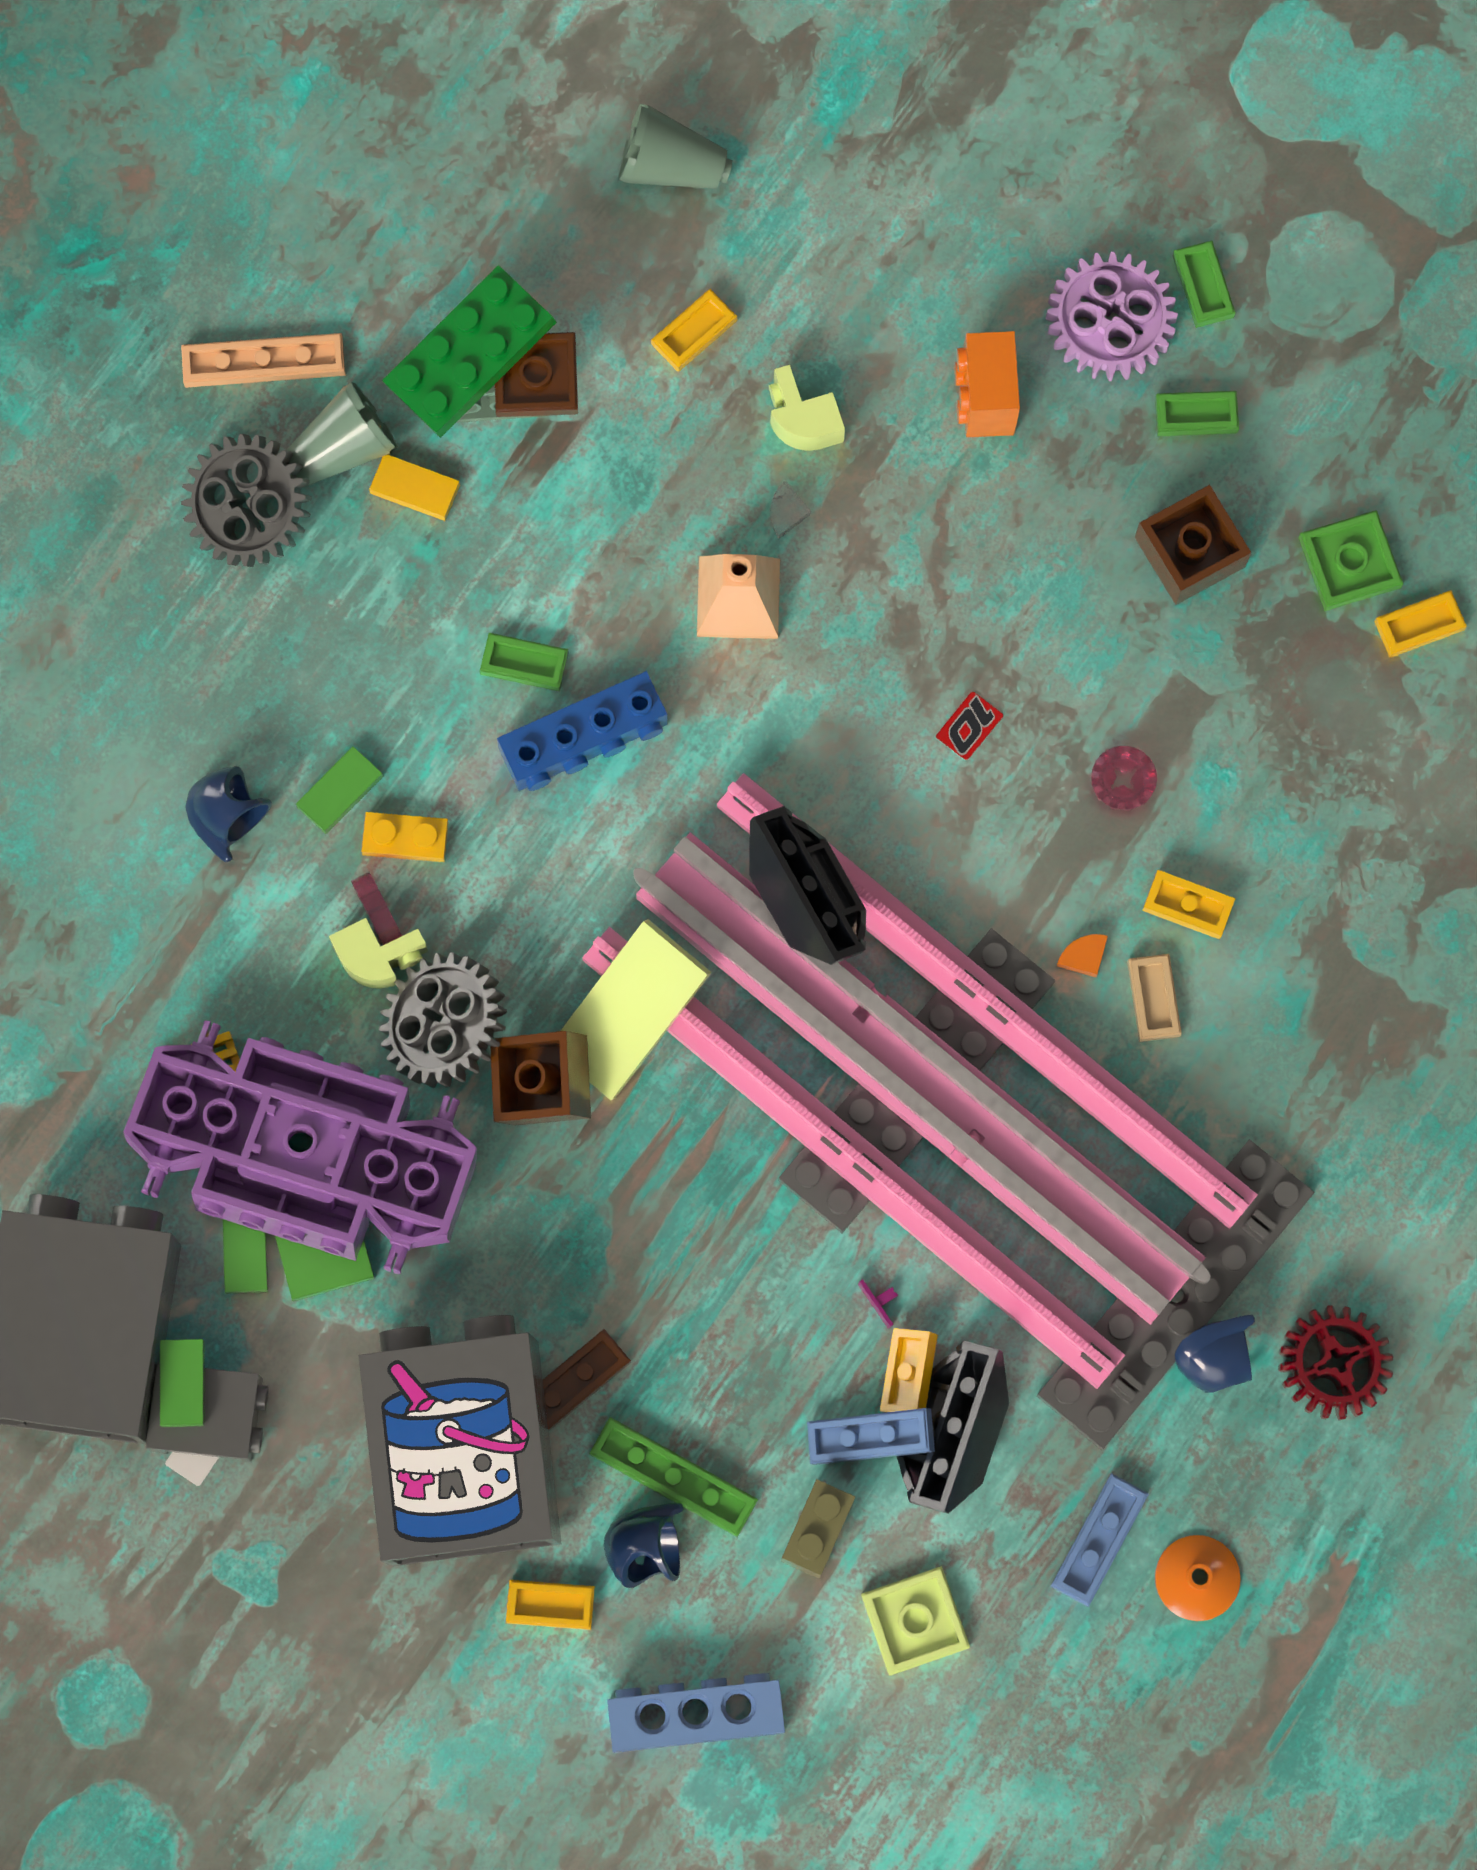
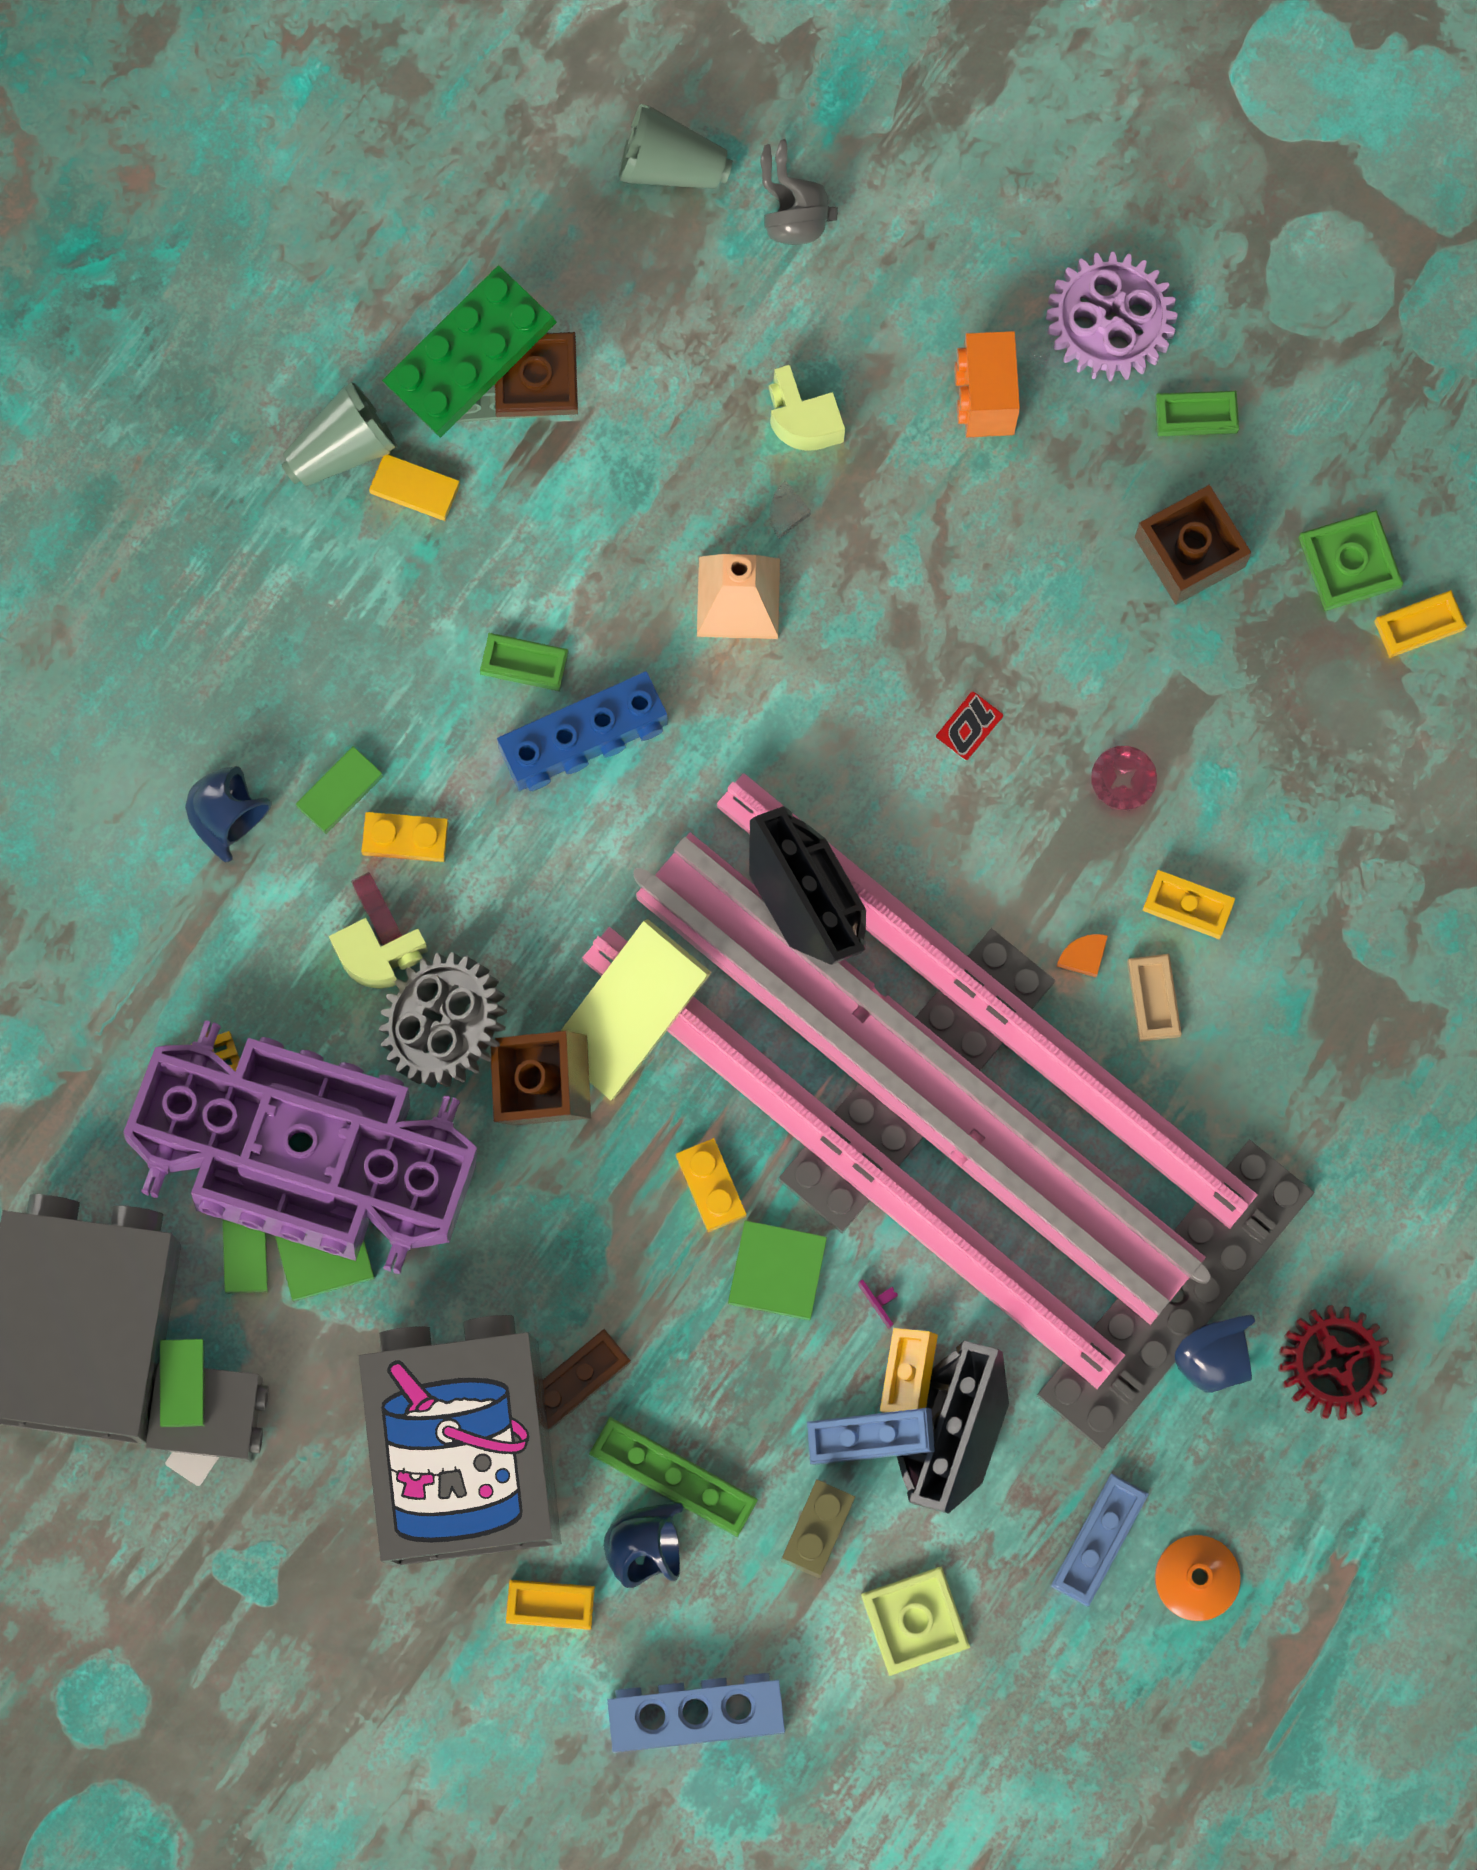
(218, 521): dark grey gear -> none
(263, 360): light nougat tile -> none
(694, 330): yellow tile -> none
(710, 1185): none -> yellow plate
(777, 1270): none -> bright green tile
(802, 203): none -> dark grey hair
(1204, 284): bright green tile -> none

